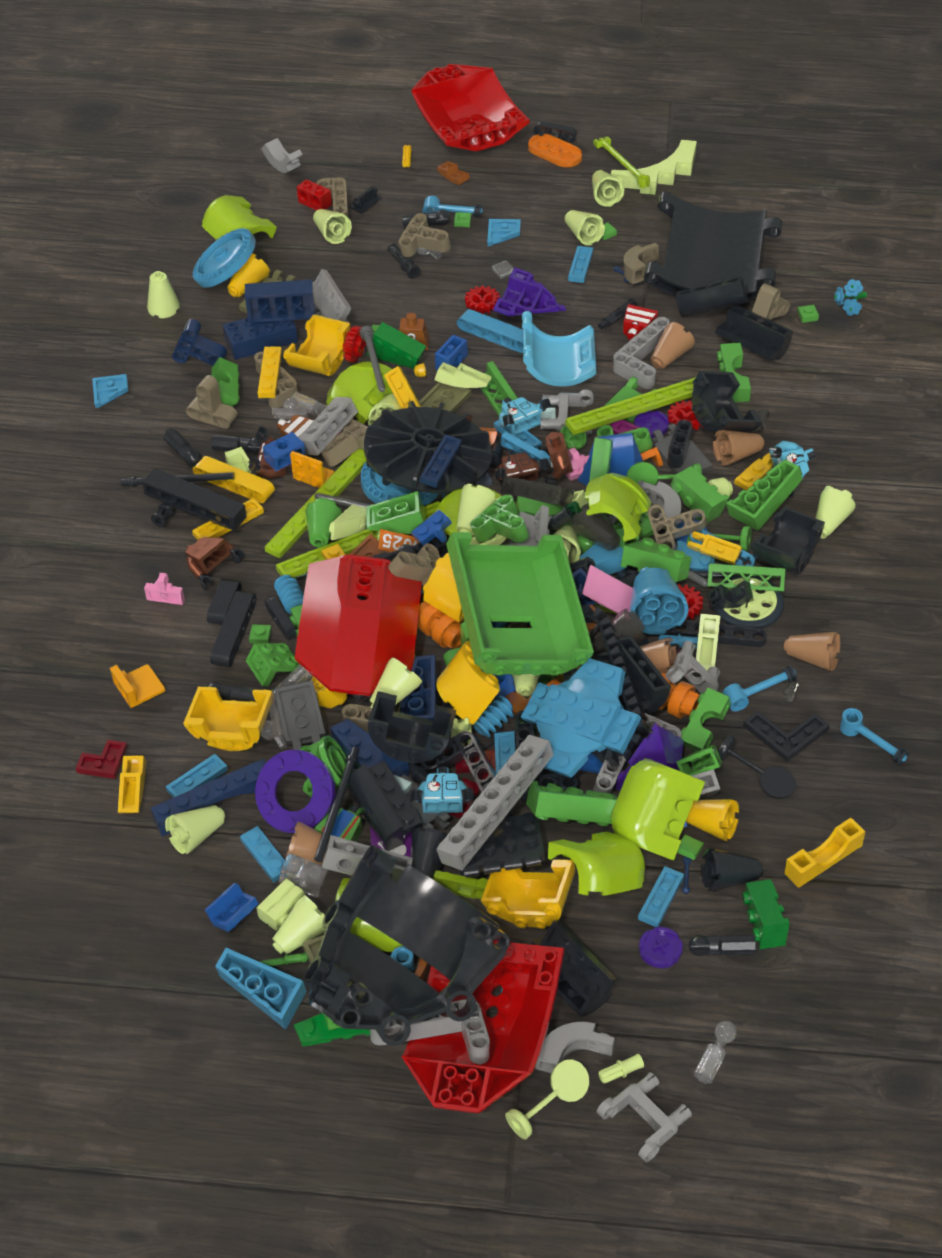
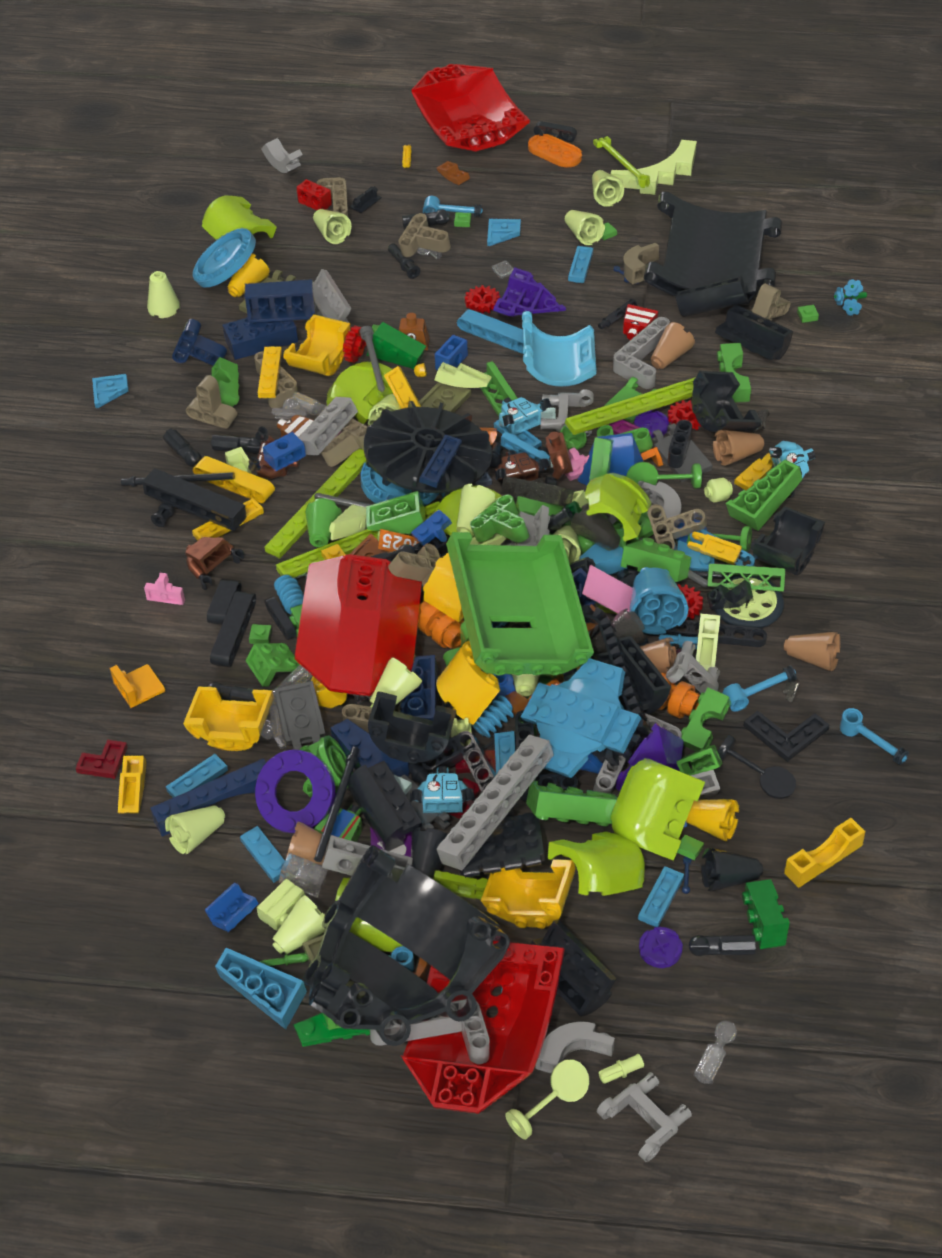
(309, 470): light orange bracket -> none
(698, 493): bright green wedge -> none
(834, 508): yellowish green cone -> none

